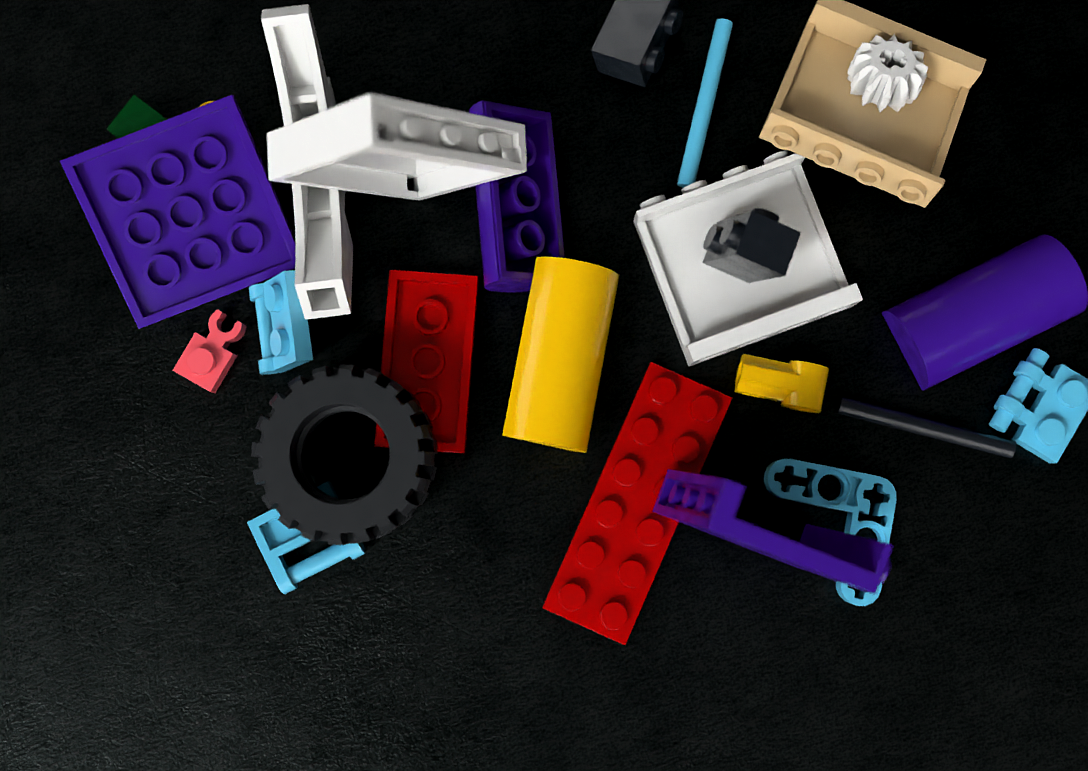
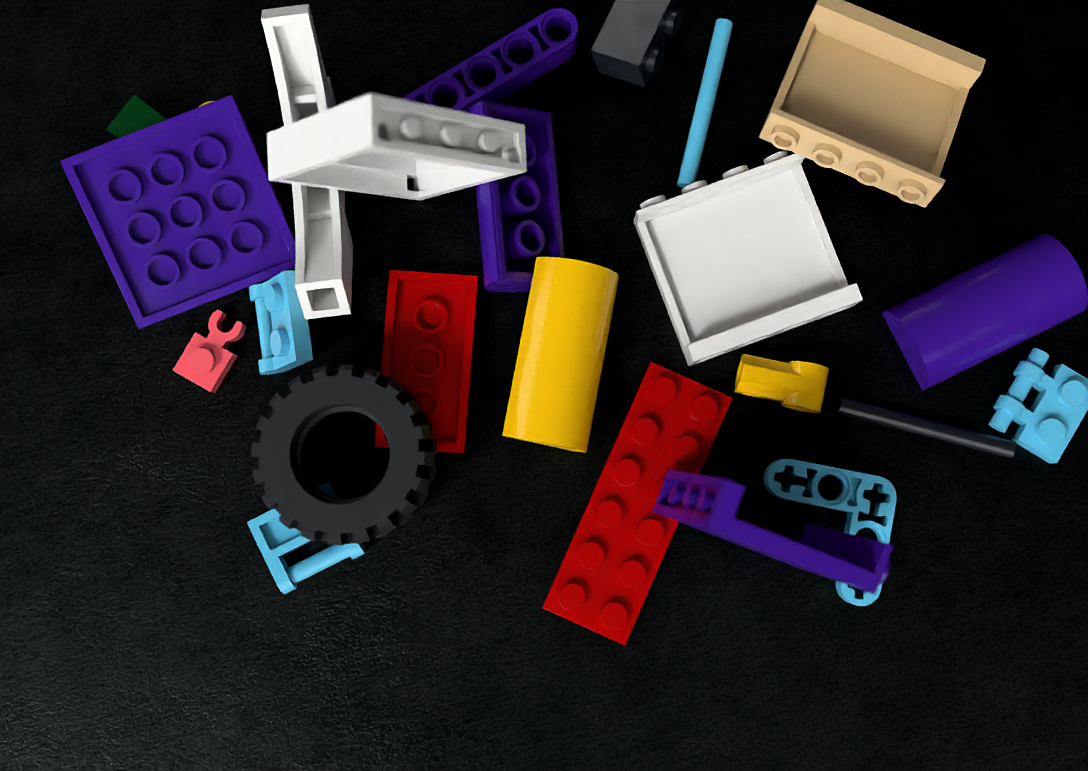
(496, 61): none -> dark purple beam
(751, 246): black brick -> none
(887, 73): white gear -> none

